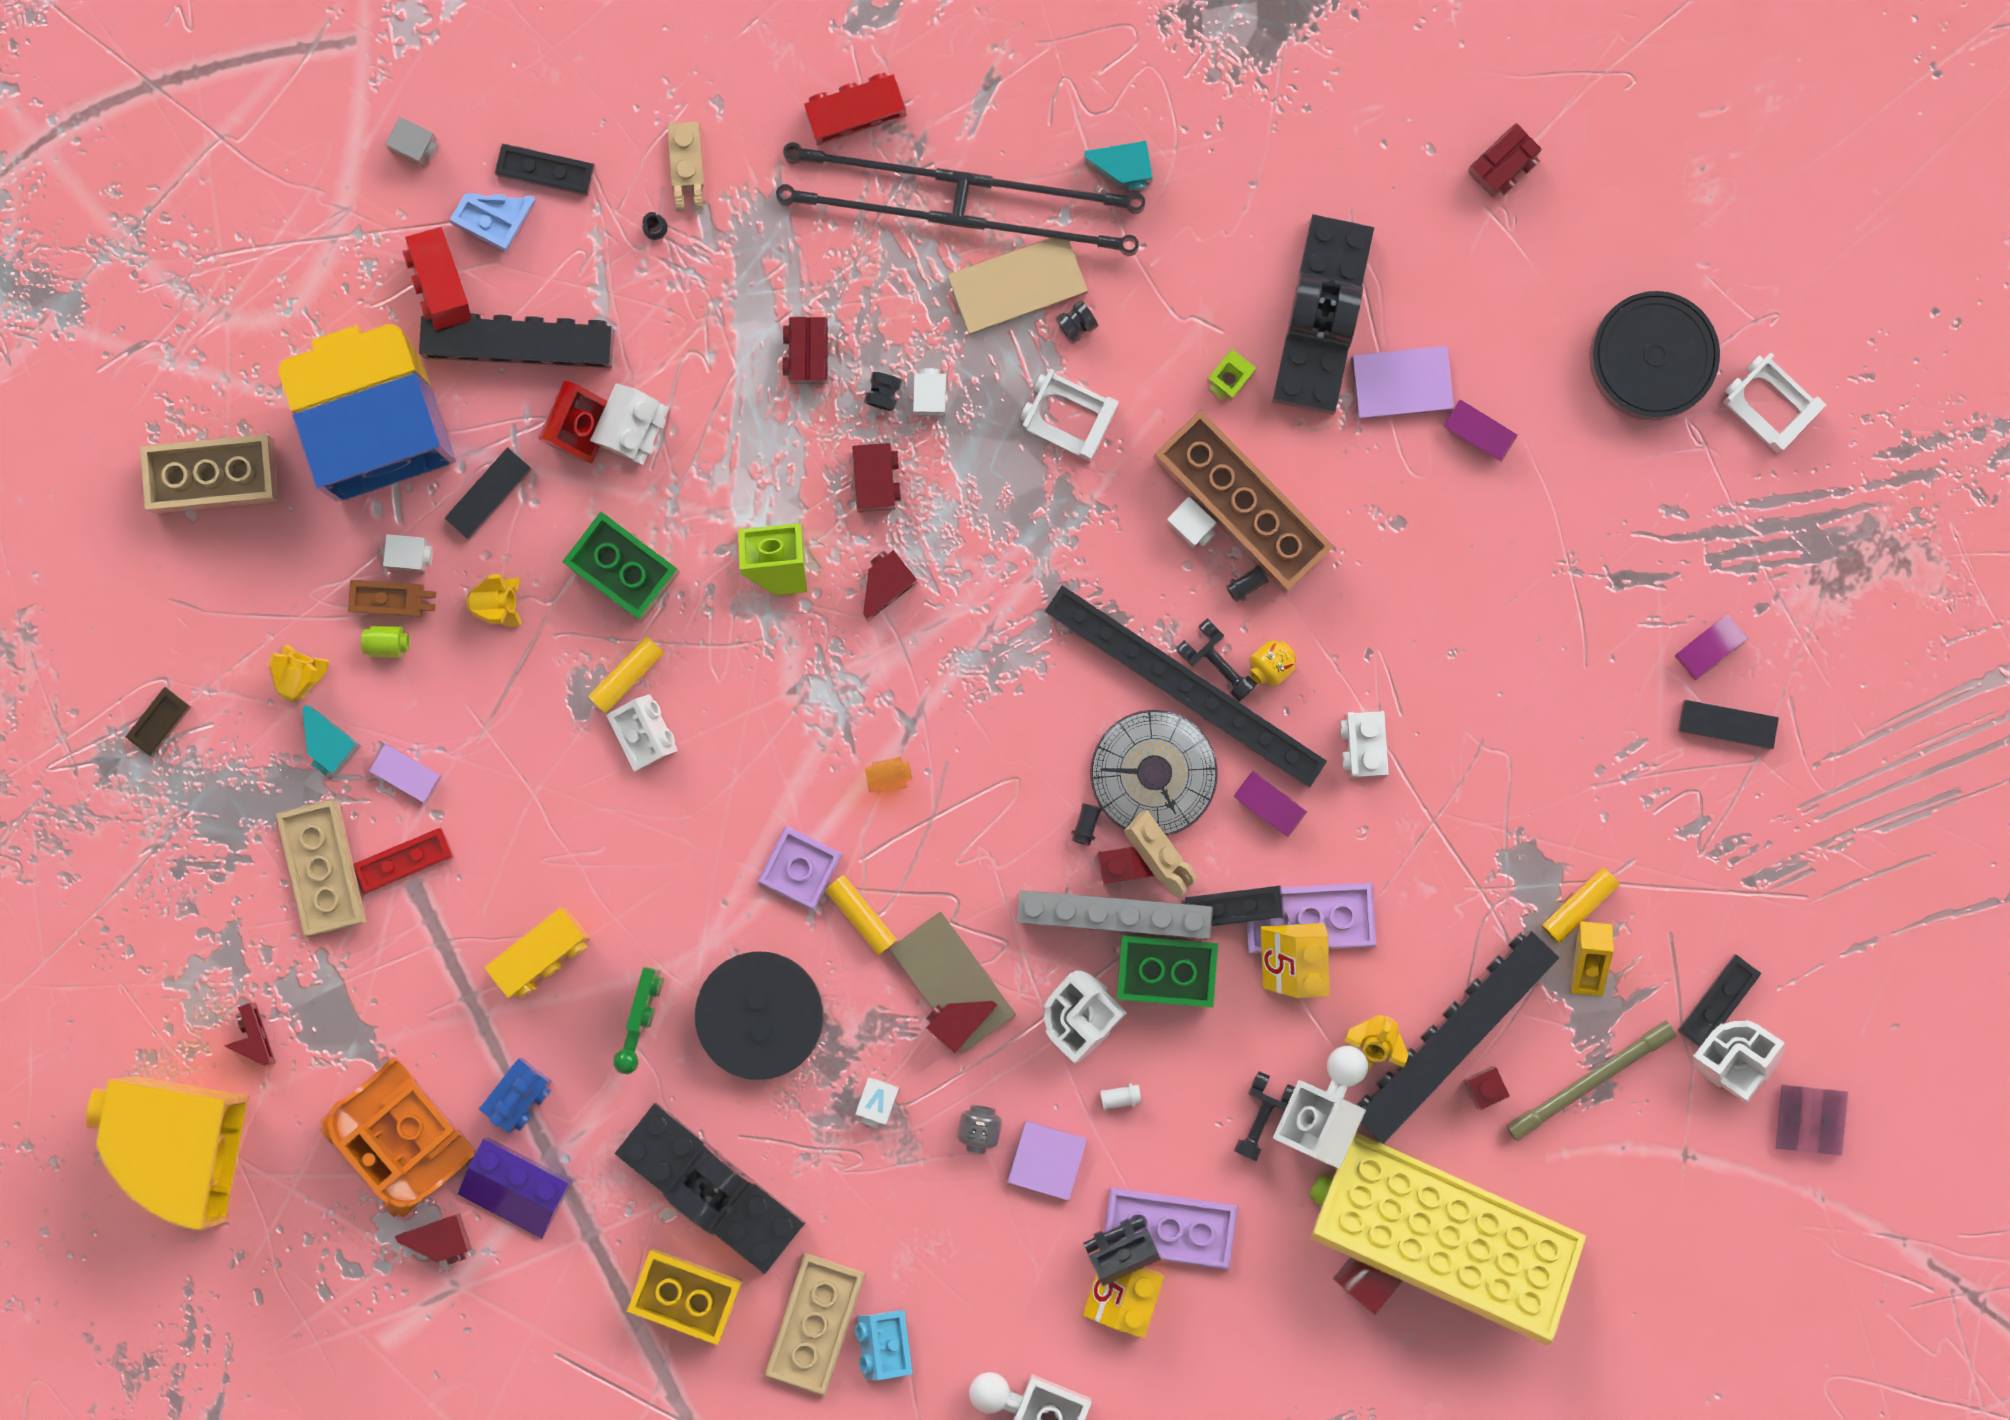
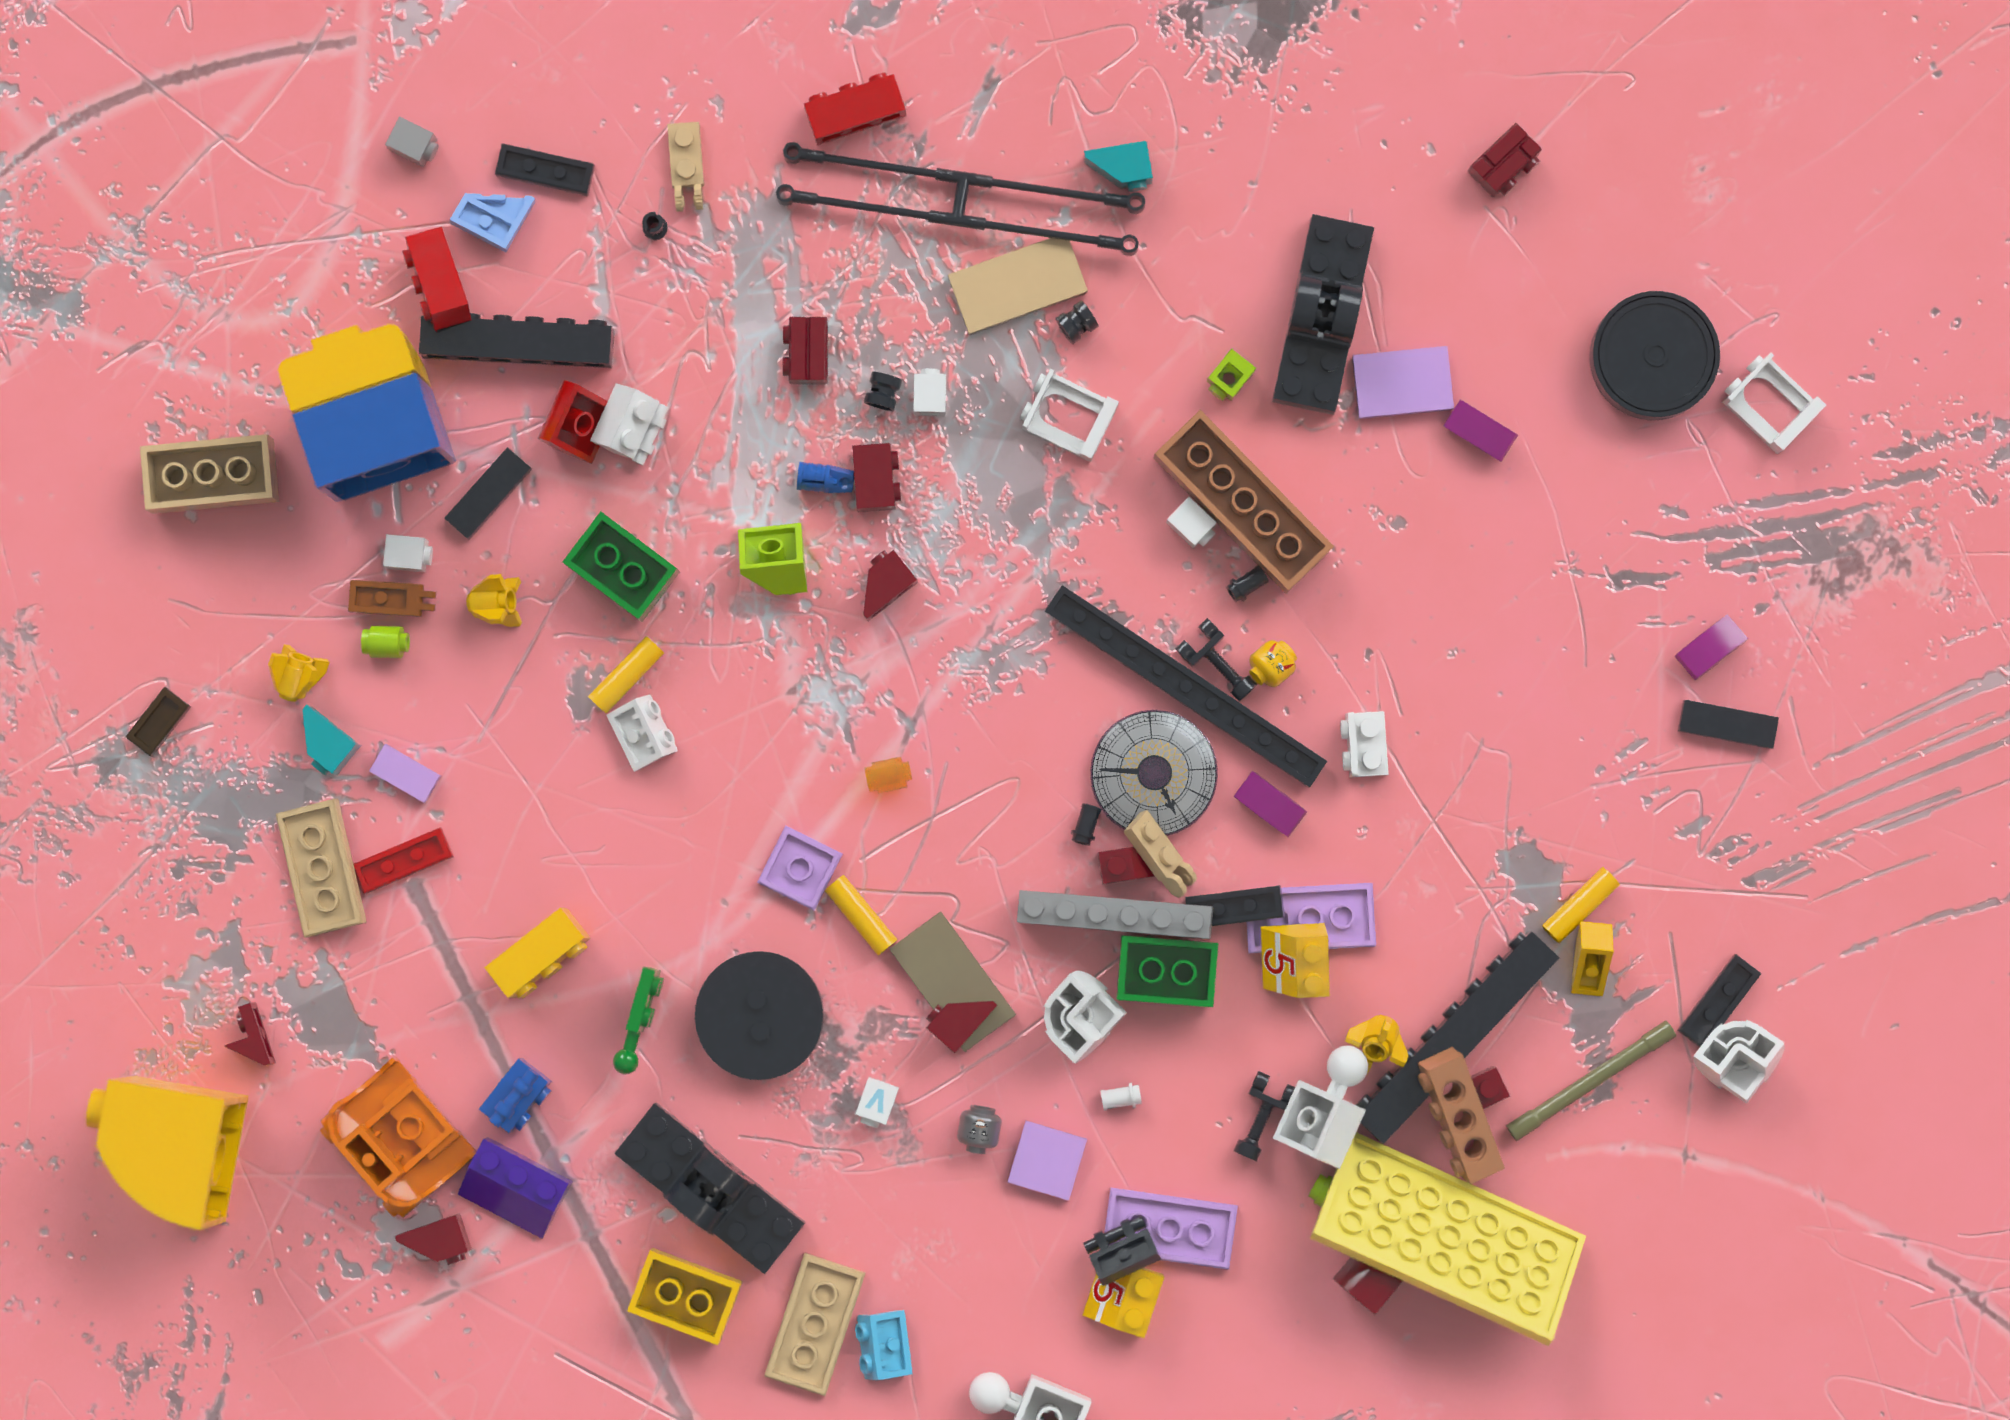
(824, 478): none -> blue hinge
(1483, 1157): none -> nougat brick
(1812, 1120): clear purple slope -> none

